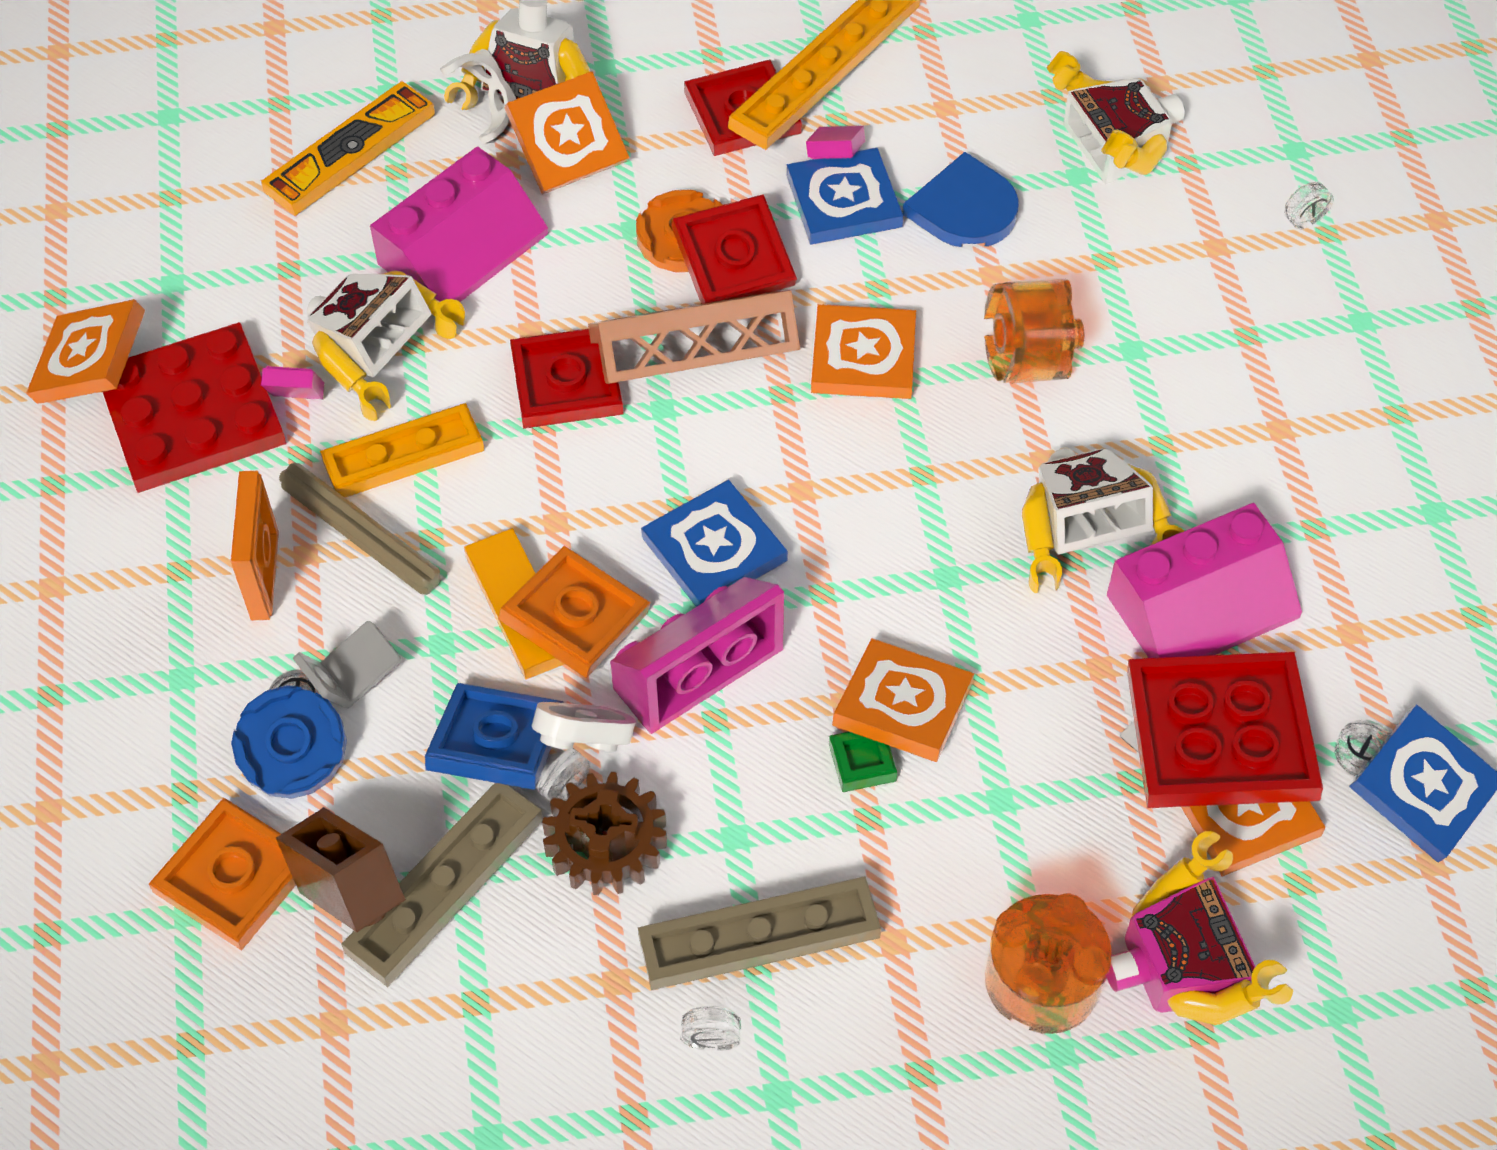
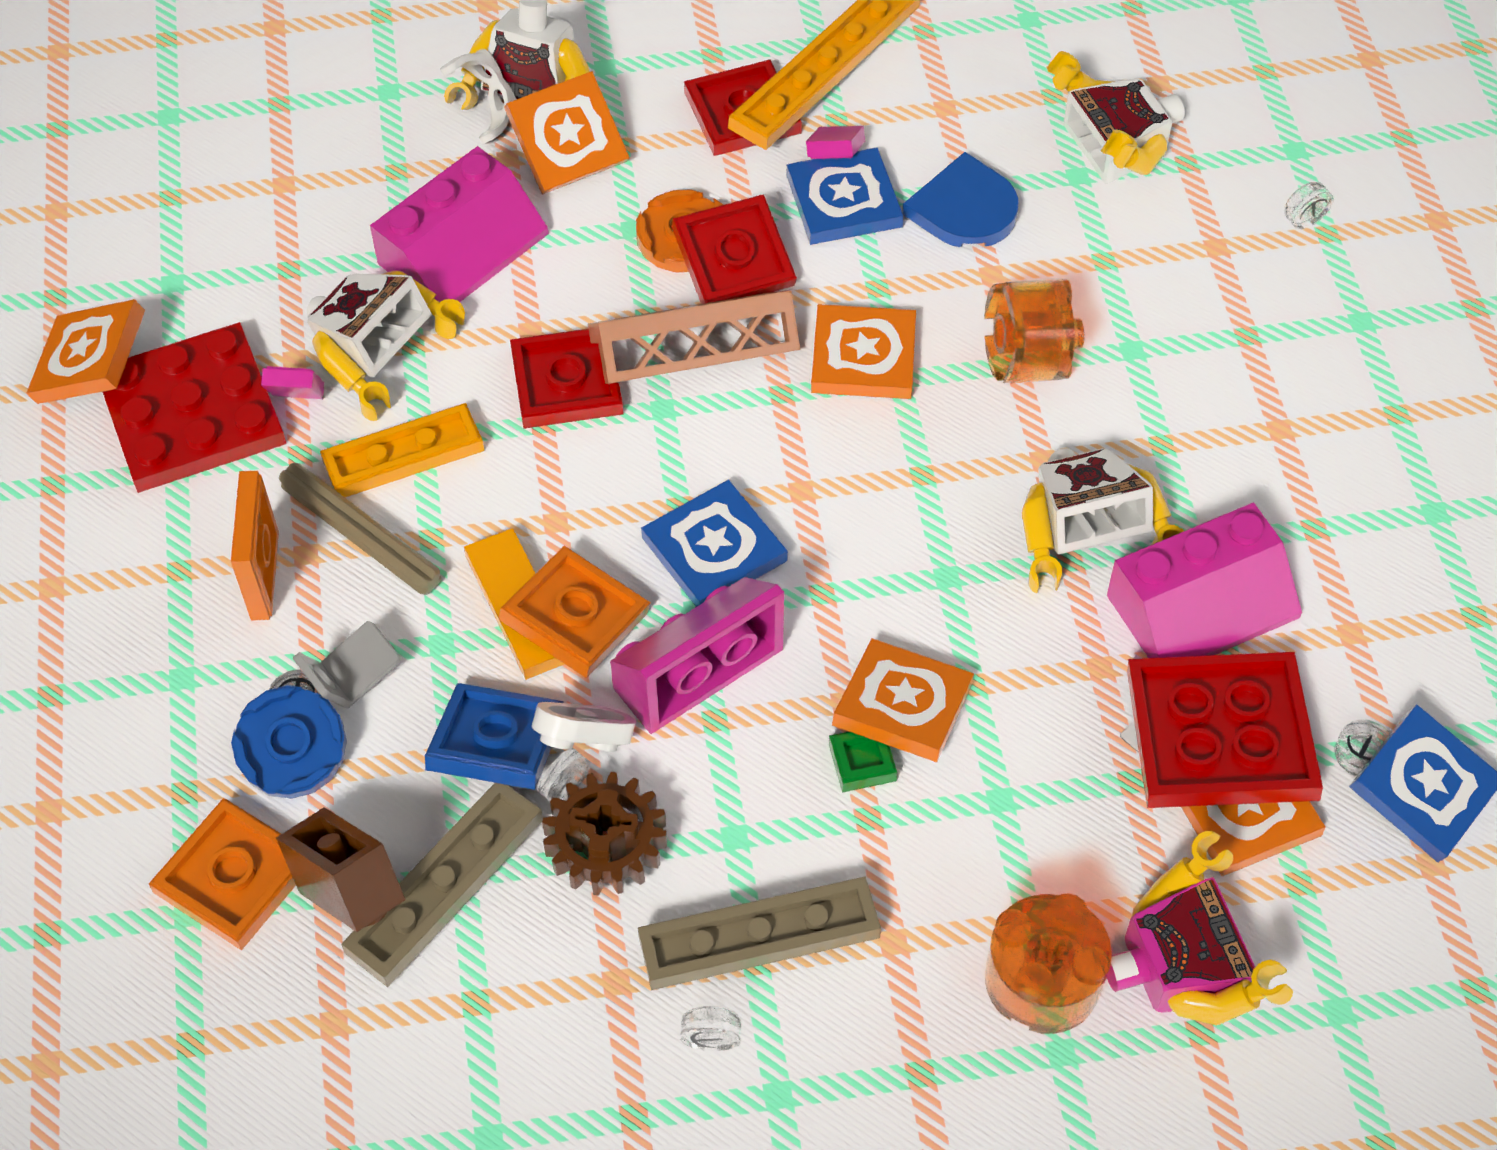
(347, 148): tile -> none

